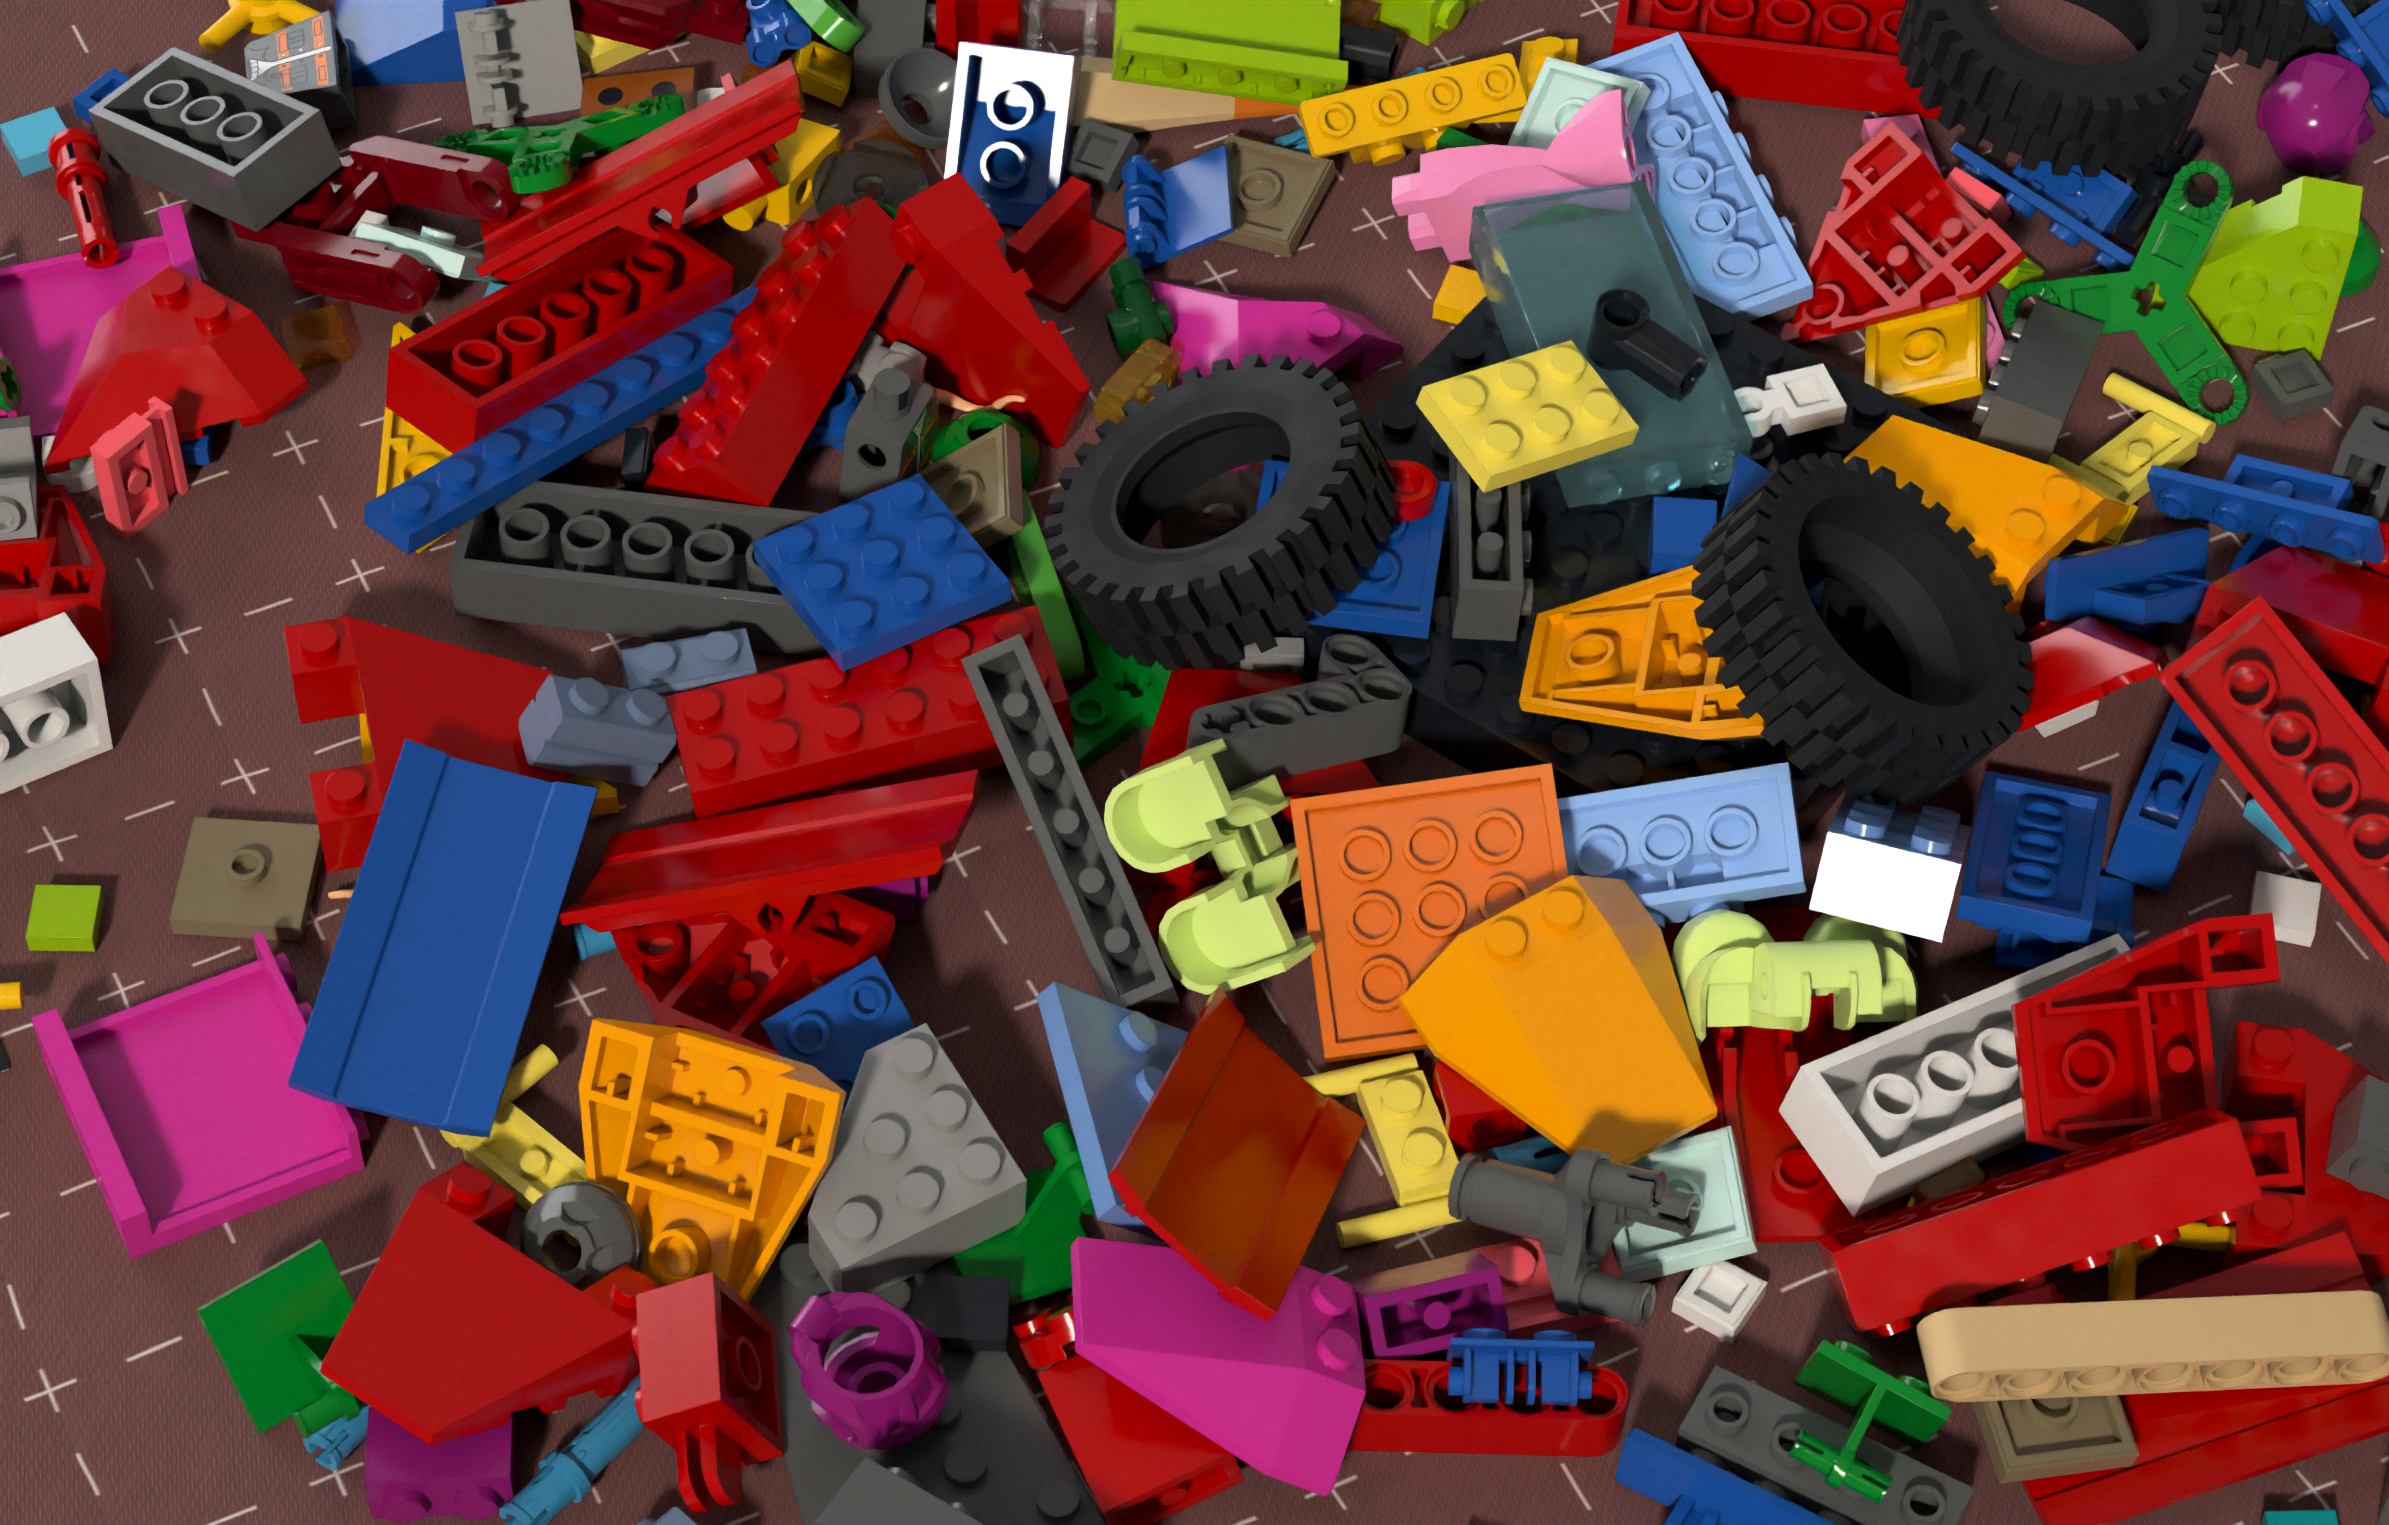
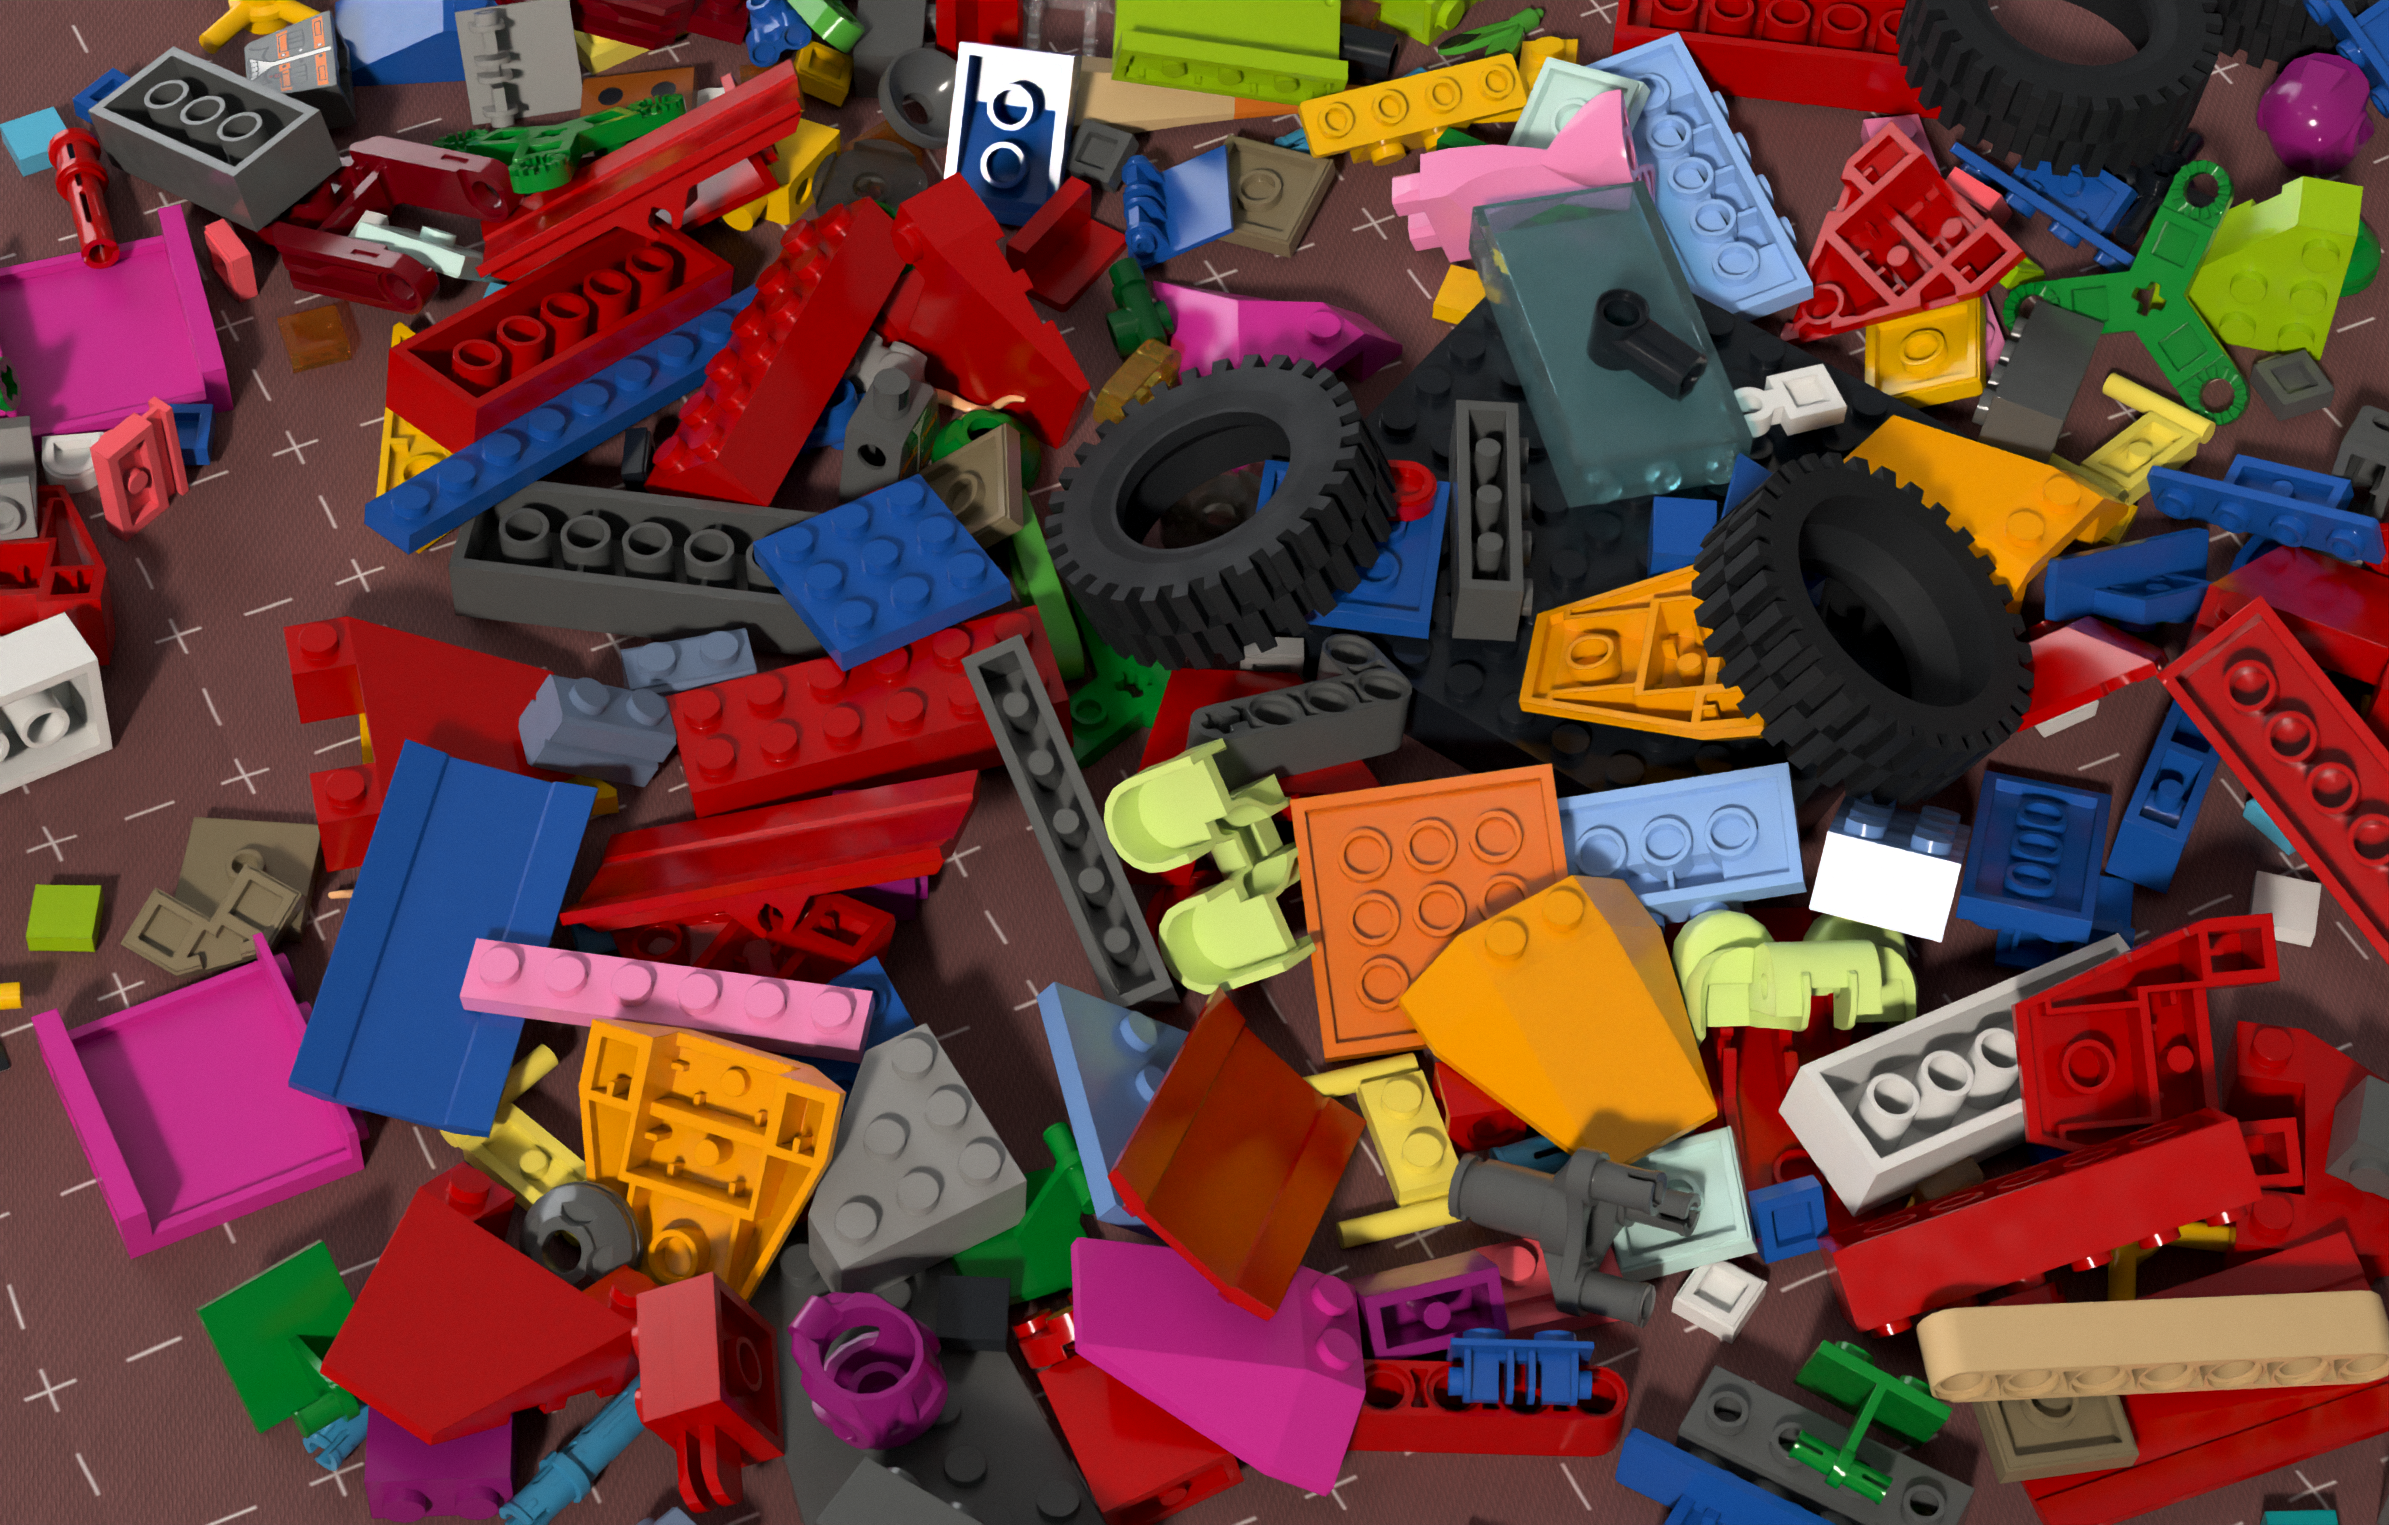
(184, 348): red wedge -> none
(194, 944): none -> dark tan tile
(230, 260): none -> coral tile
(723, 1004): none -> bright pink plate
(1501, 36): none -> bright green piece
(1527, 416): light yellow plate -> none
(1788, 1218): none -> blue plate

